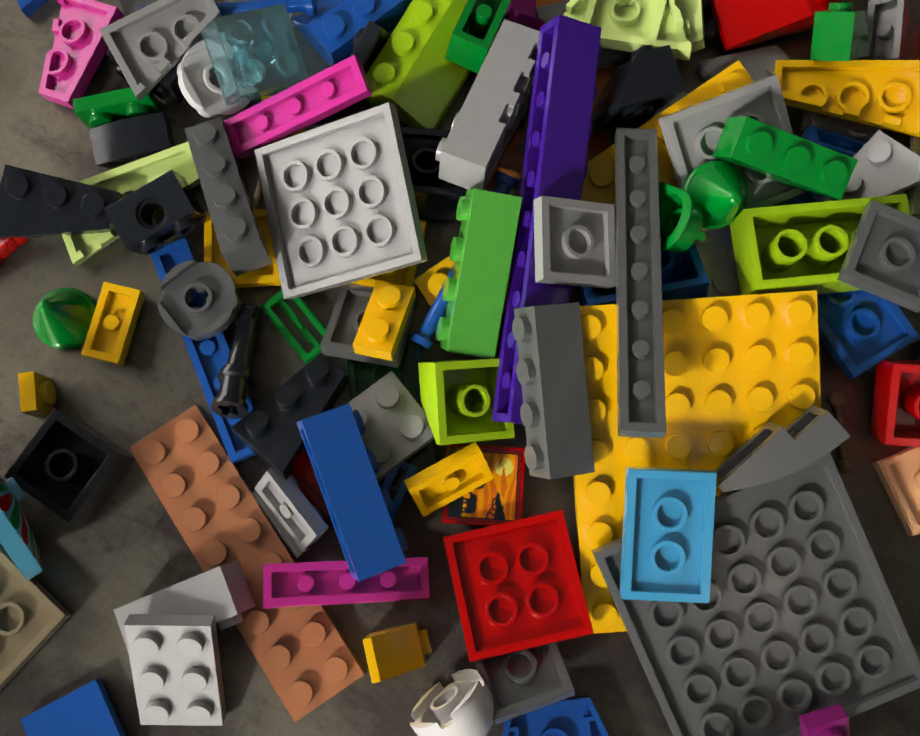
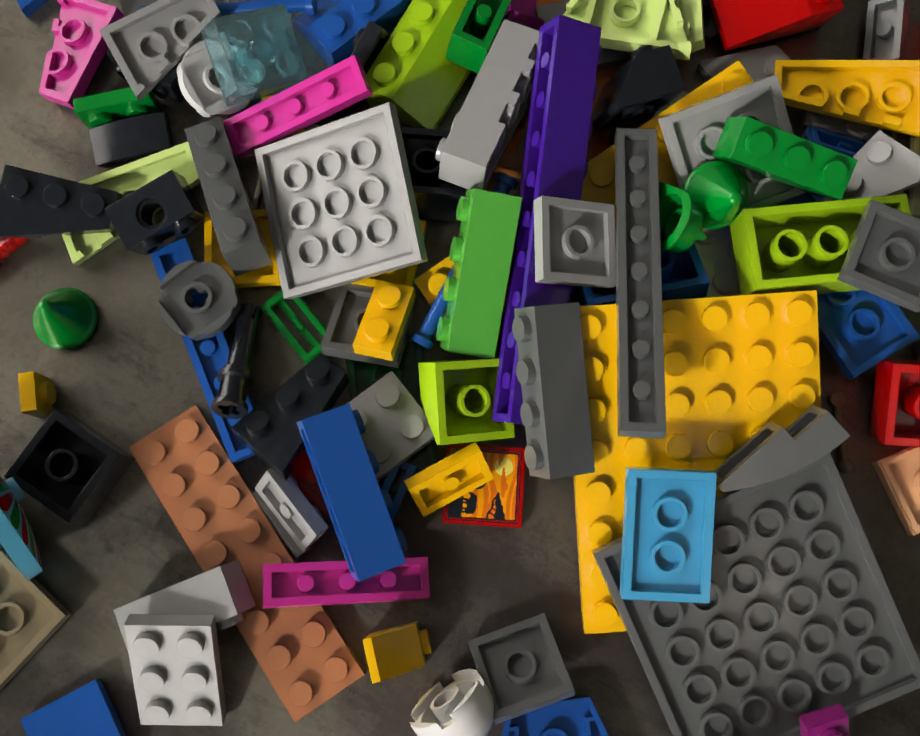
(113, 324): yellow plate -> none
(517, 586): red plate -> none
(840, 33): green slope -> none

